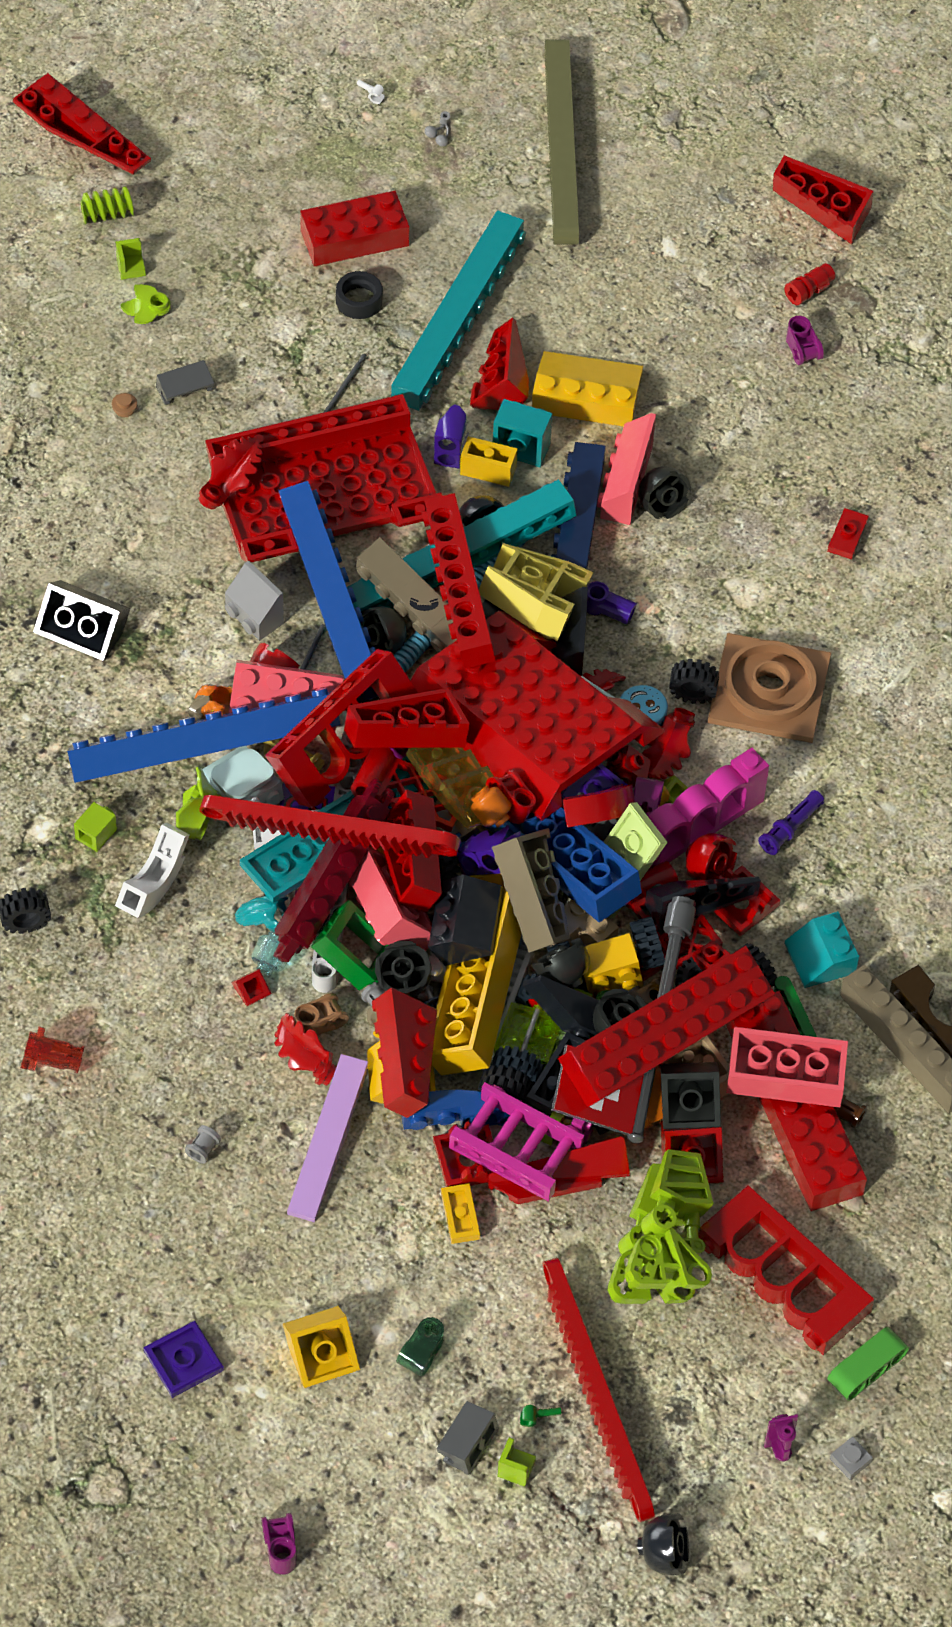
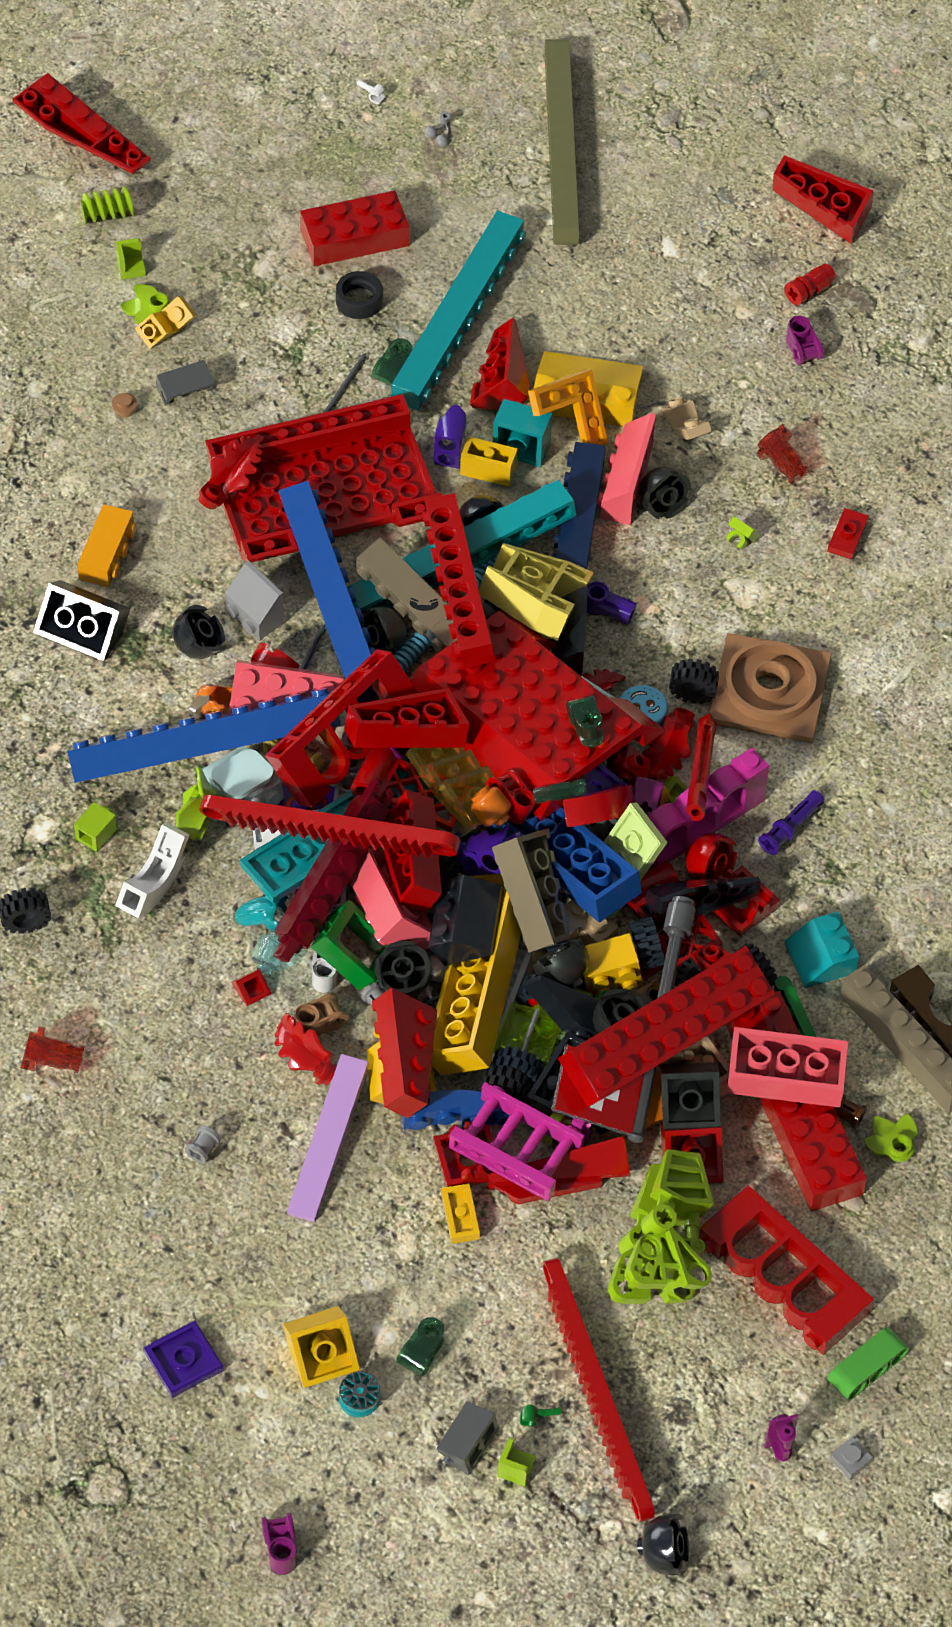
(106, 545): none -> light orange brick
(165, 323): none -> yellow slope
(198, 633): none -> black cylinder
(359, 1394): none -> teal wheel
(392, 361): none -> clear green piece
(560, 791): none -> clear green axle
(582, 393): none -> light orange plate
(586, 720): none -> clear green piece
(684, 418): none -> tan slope
(701, 768): none -> red piece
(742, 530): none -> lime tile
(782, 454): none -> clear red piece
(890, 1136): none -> lime plate

